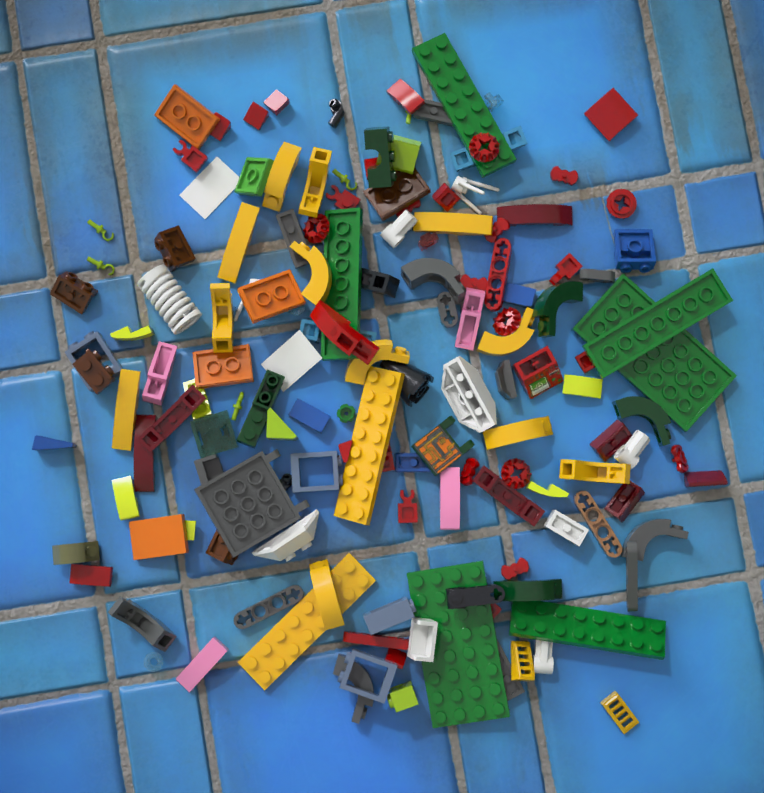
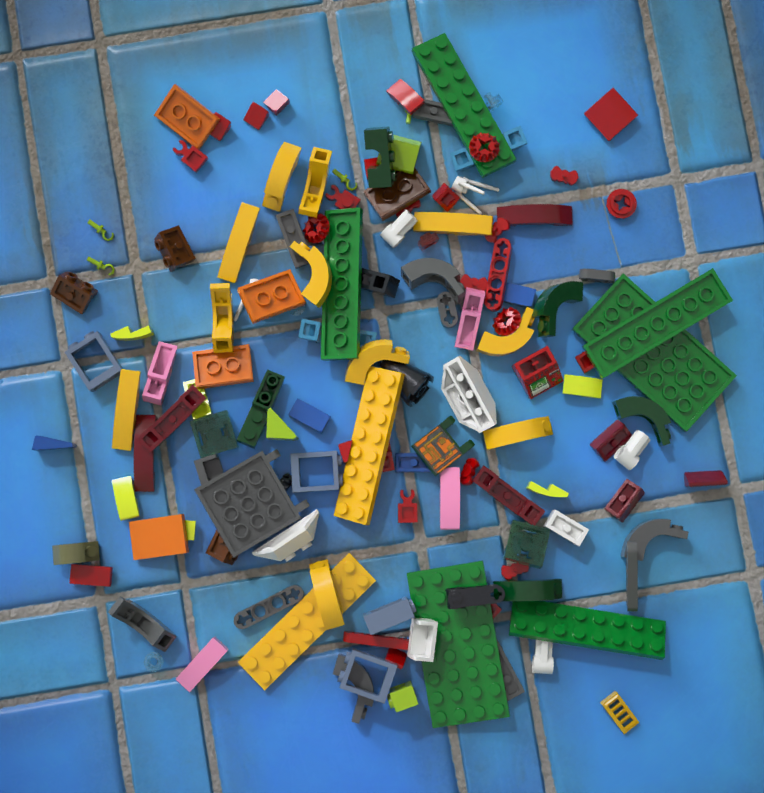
(94, 371): reddish brown bracket -> none
(169, 296): white piece -> none
(210, 187): white sticker -> none
(237, 406): lime hand -> none
(254, 176): bright green tile -> none
(292, 359): white sticker -> none
(337, 111): black arm -> none
(342, 334): red slope -> none
(345, 418): green plate -> none
(505, 380): dark grey slope -> none
(515, 482): red gear -> none
(527, 542): none -> clear green brick
(527, 660): yellow slope -> none
(566, 268): red plate -> none
(595, 471): yellow arch -> none
(595, 525): medium nougat beam -> none
(634, 250): blue plate -> none
(679, 458): red piece -> none

